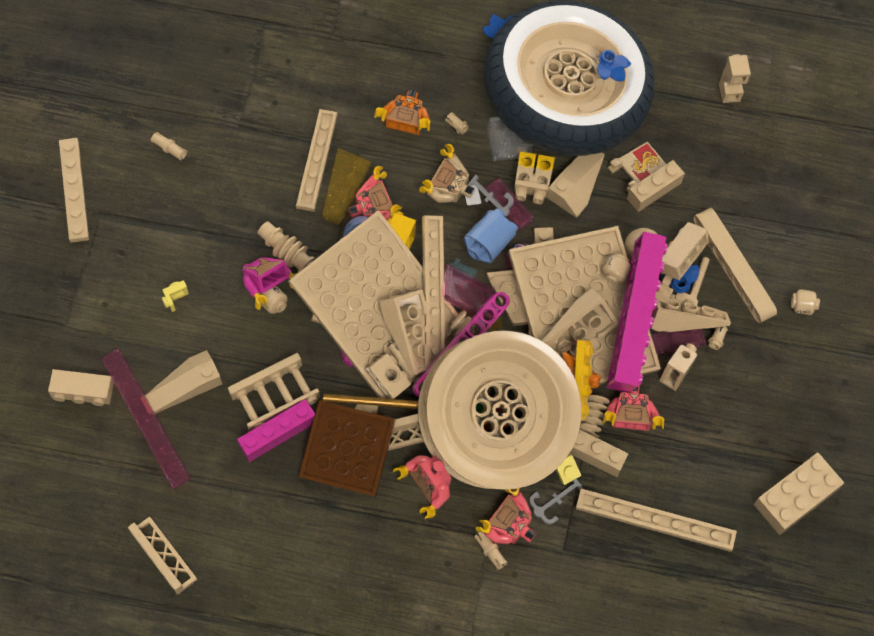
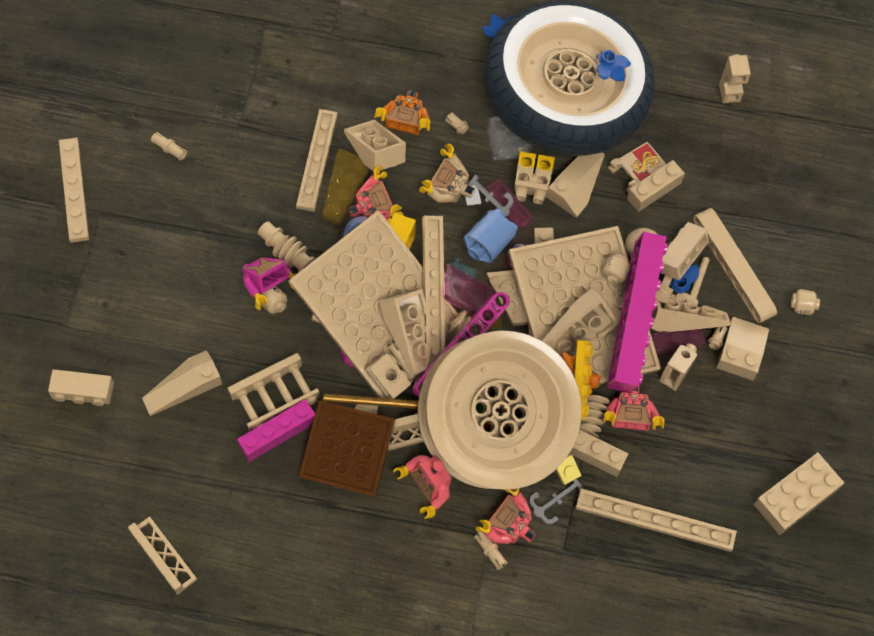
(146, 419): clear pink tile -> none
(173, 292): light yellow bracket -> none
(376, 145): none -> tan slope
(743, 348): none -> tan slope

